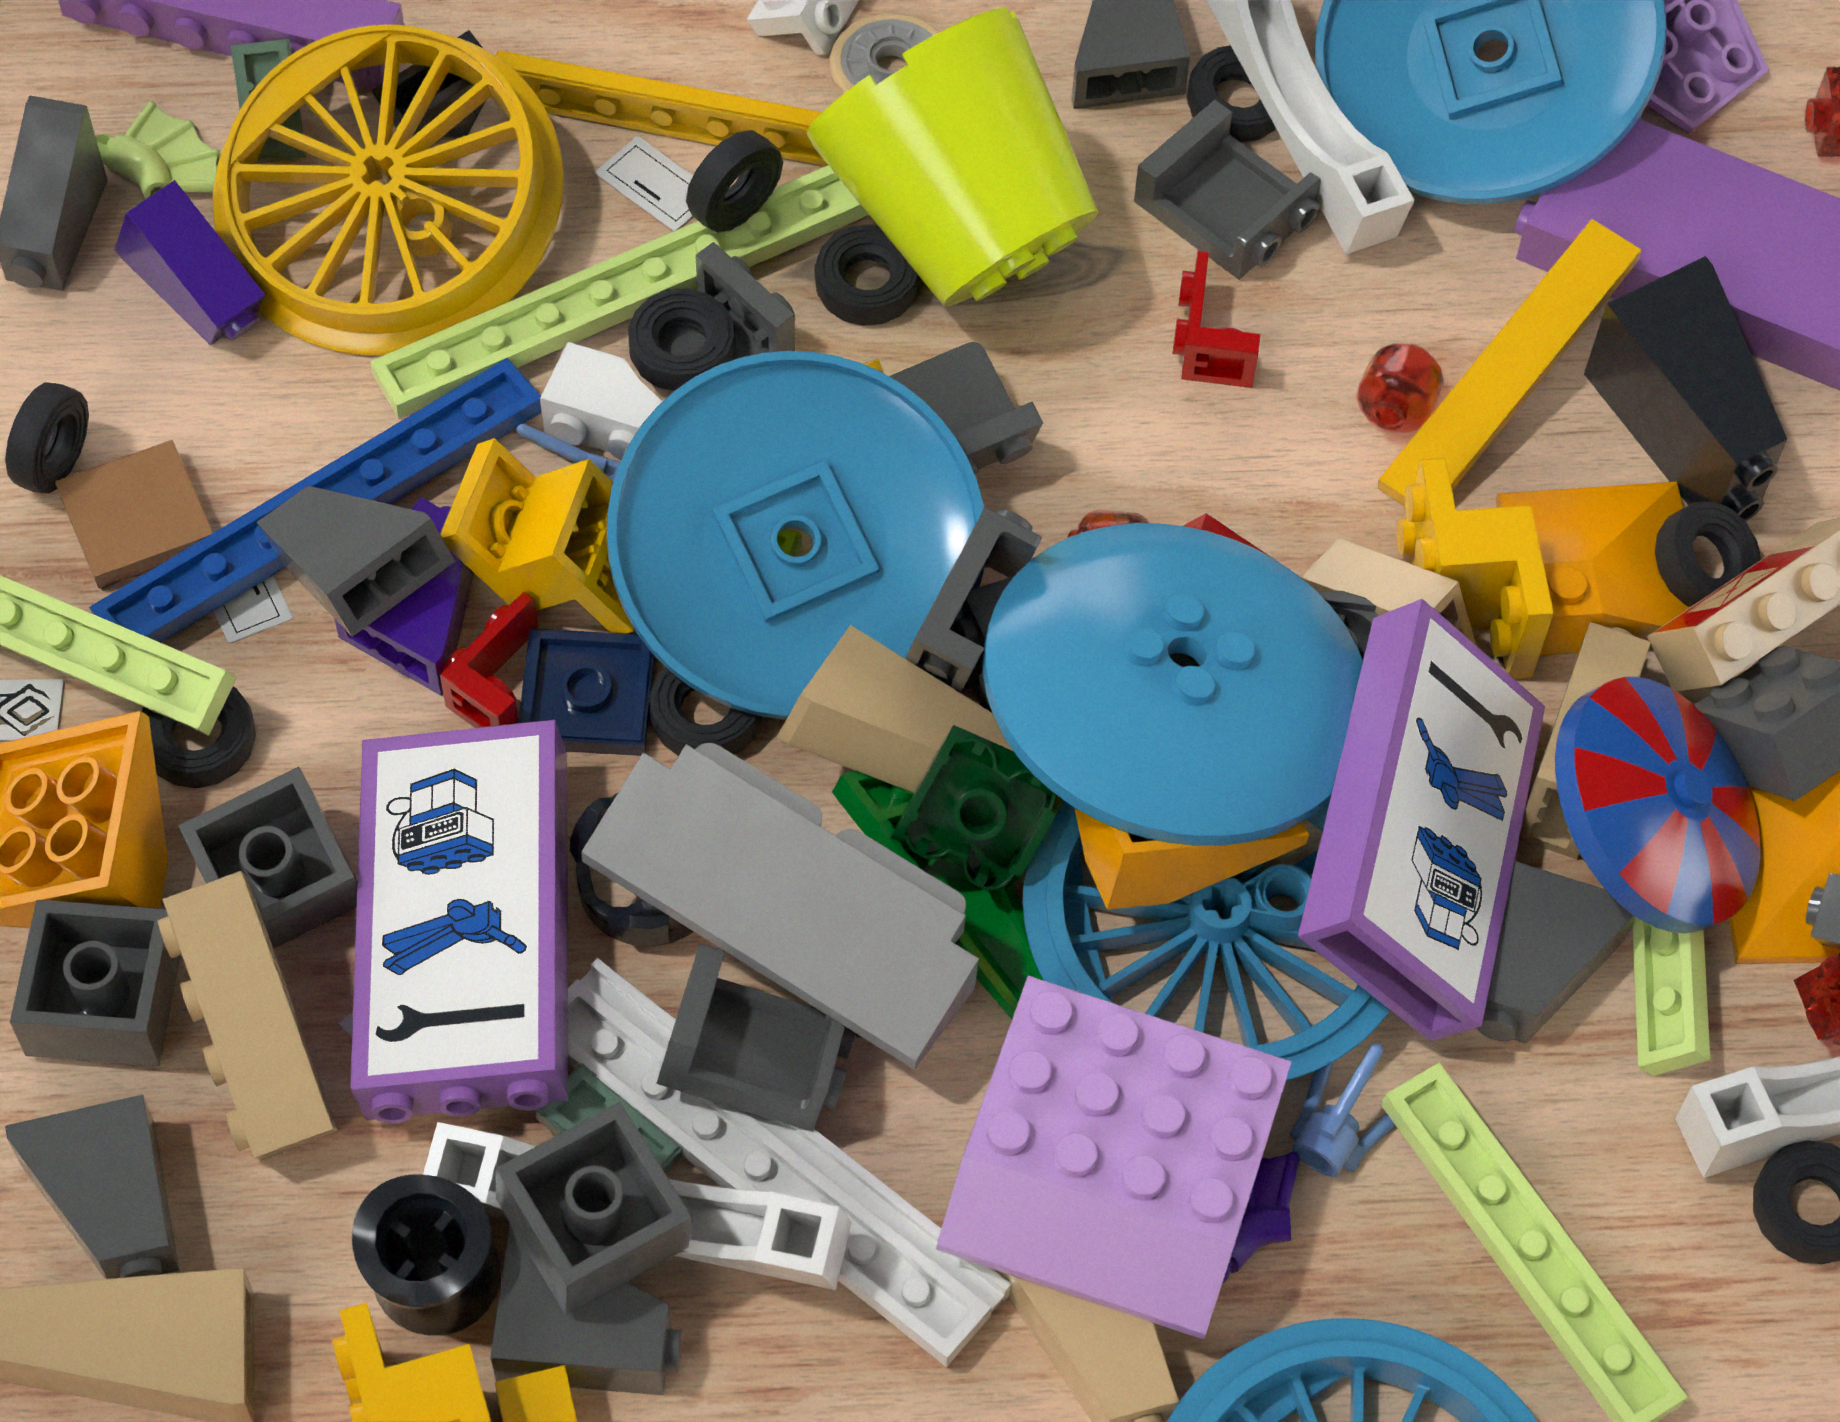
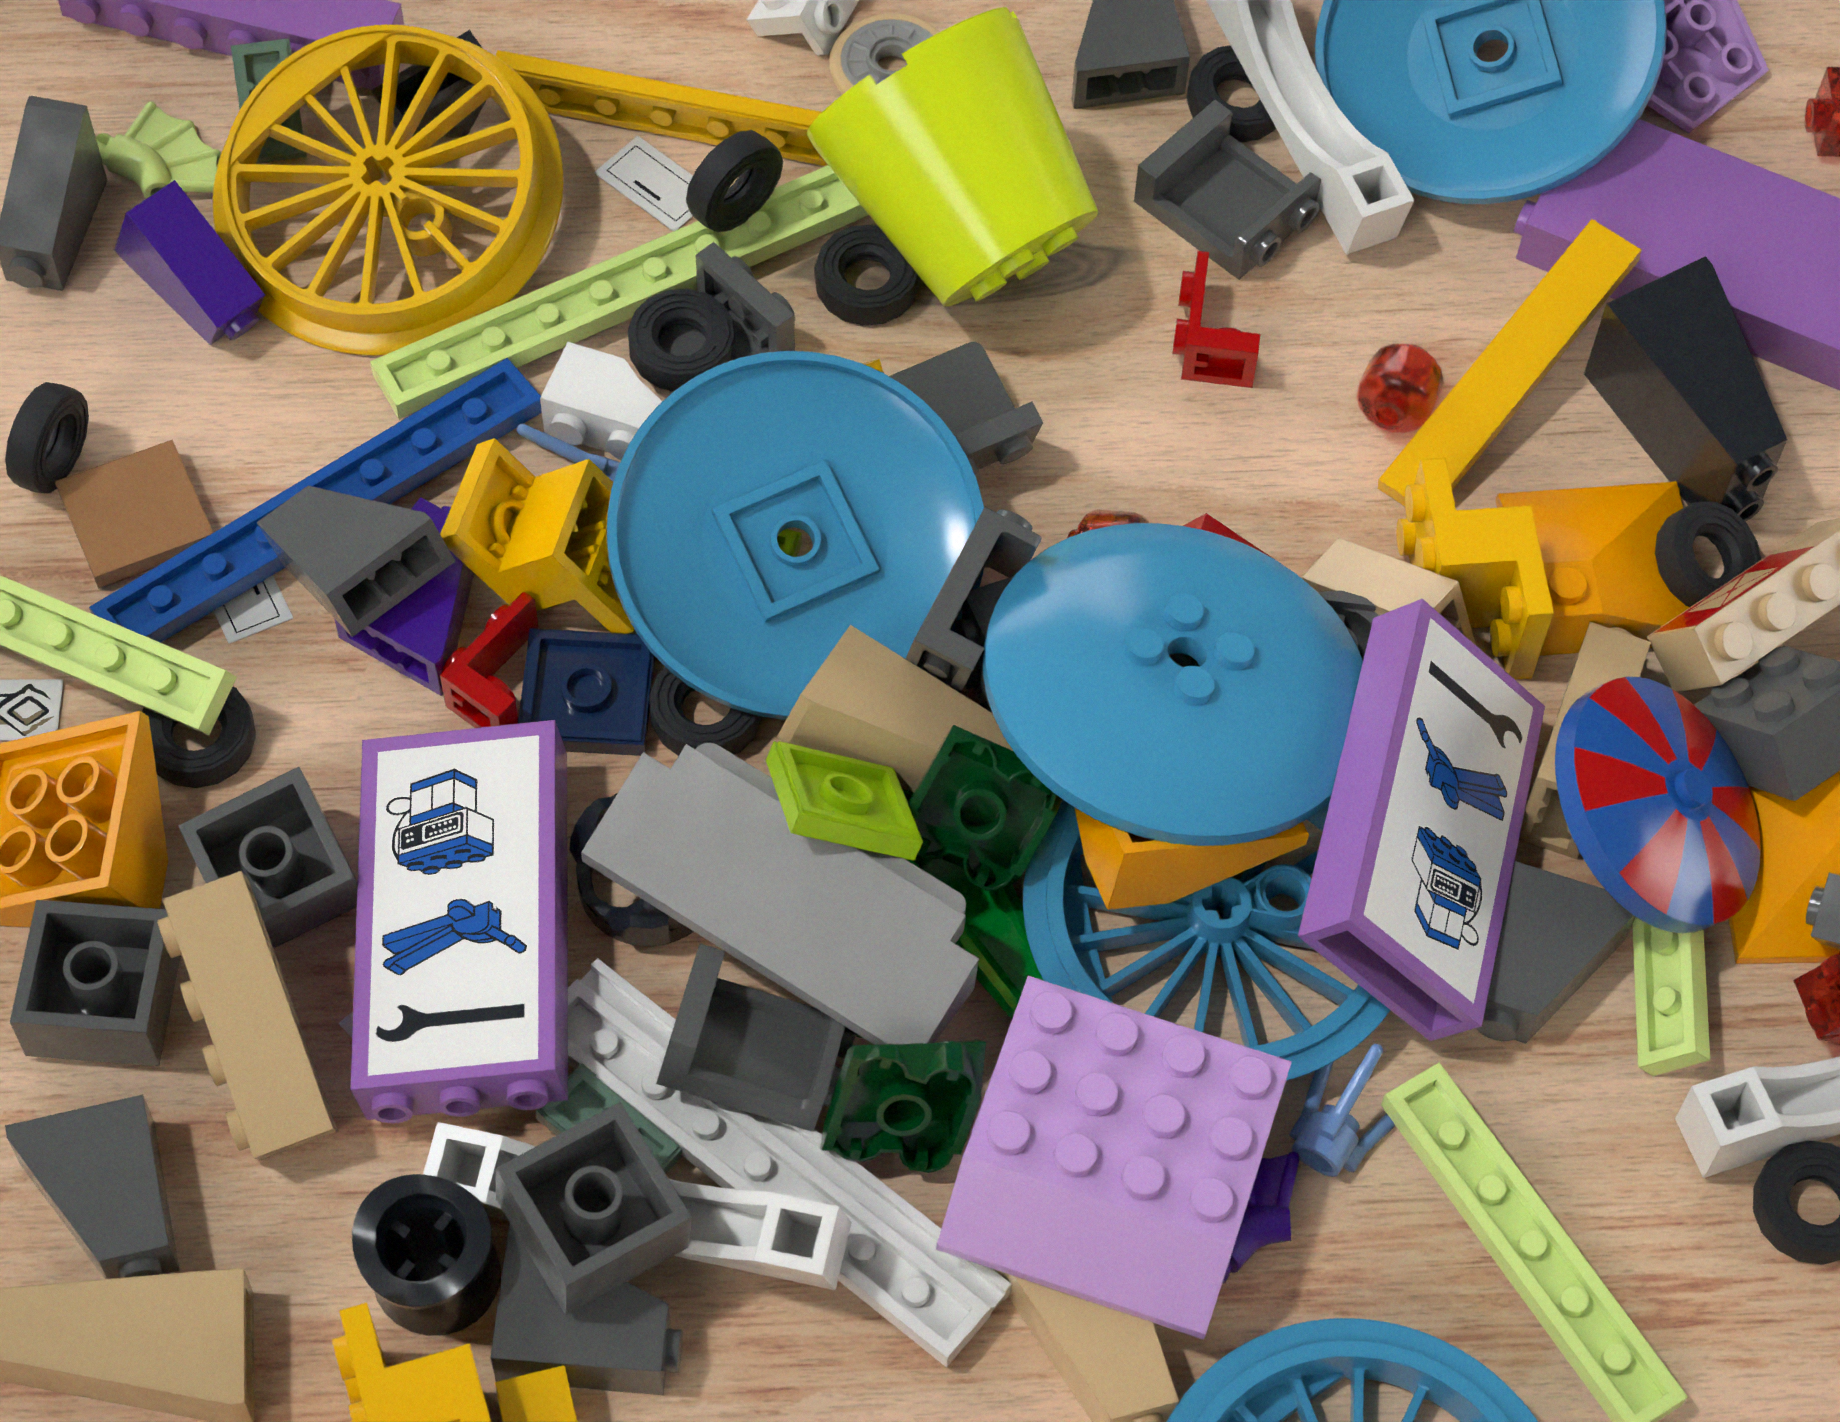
(843, 800): none -> lime tile
(906, 1102): none -> dark green slope

